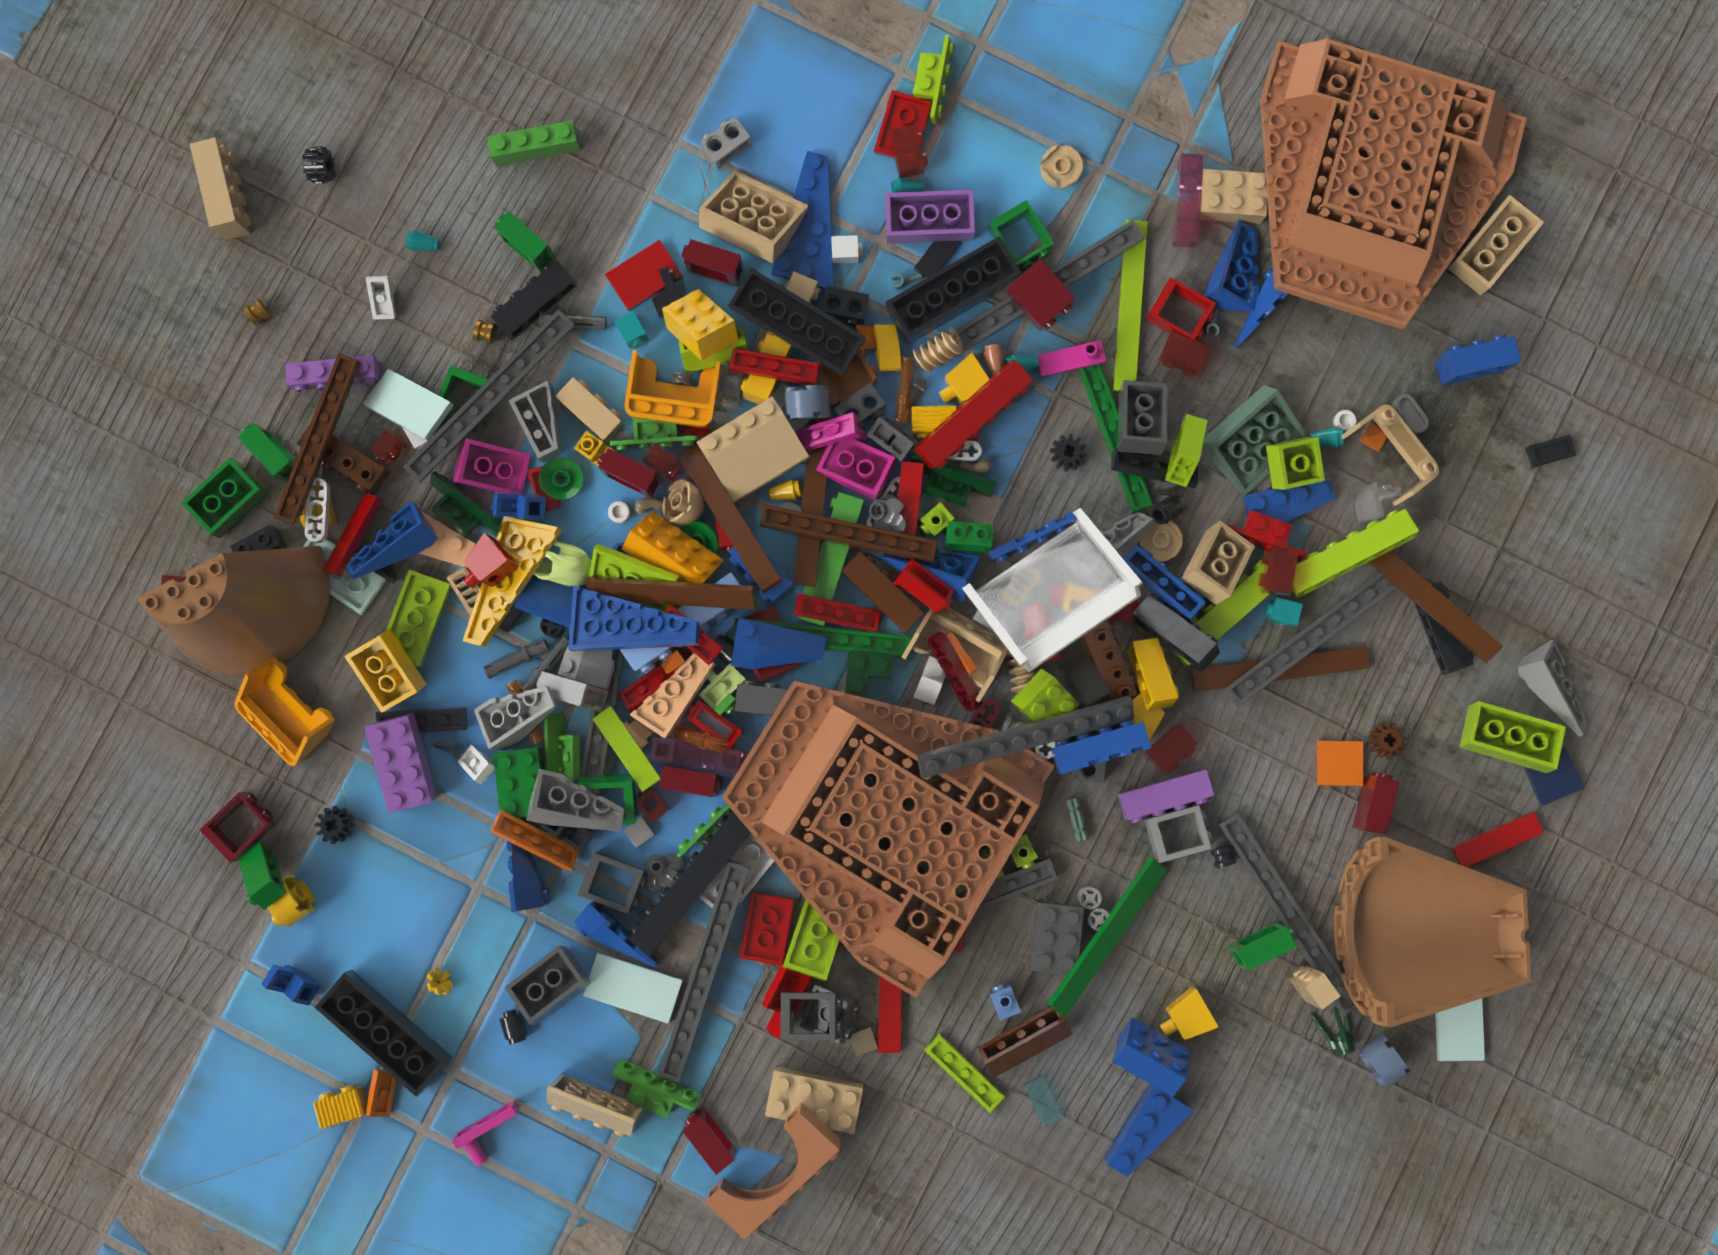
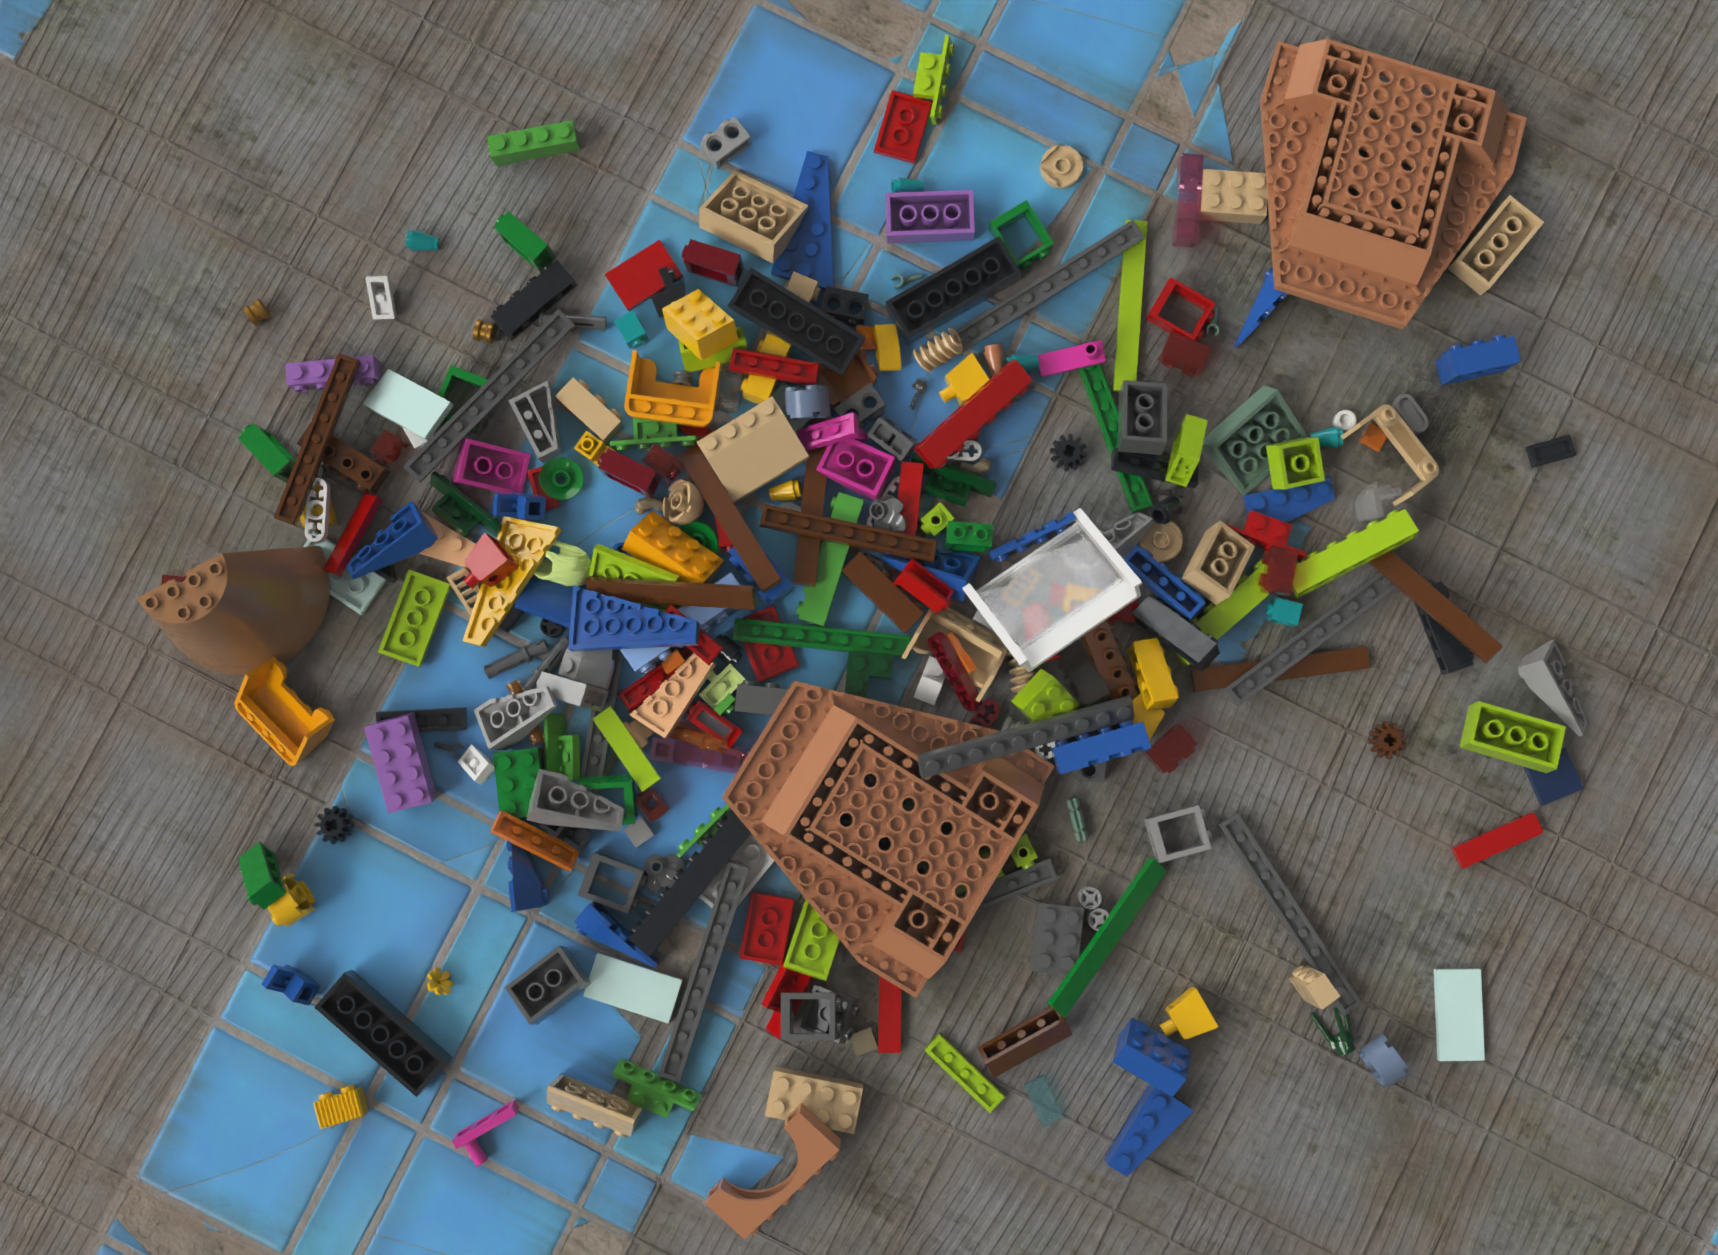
(220, 188): tan brick -> none
(221, 841): dark red window -> none
(224, 498): green brick -> none
(263, 539): black brick -> none
(318, 164): black gear -> none
(380, 1094): orange plate -> none
(385, 670): yellow brick -> none
(513, 1026): black brick -> none
(619, 512): white tile -> none
(690, 781): dark red window -> none
(709, 1140): dark red window -> none
(770, 645): blue wedge -> none
(837, 612): red tile -> none
(846, 249): white brick -> none
(903, 398): clear orange pin -> none
(907, 151): clear red brick -> none
(927, 418): yellow brick -> none
(935, 257): black tile -> none
(1004, 1001): medium blue brick -> none
(1041, 296): dark red brick -> none
(1166, 794): medium lavender brick -> none
(1223, 856): black wheel -> none
(1235, 274): blue wedge -> none
(1263, 946): green window -> none
(1340, 763): orange tile -> none
(1376, 803): dark red brick -> none
(1426, 933): medium nougat cone -> none

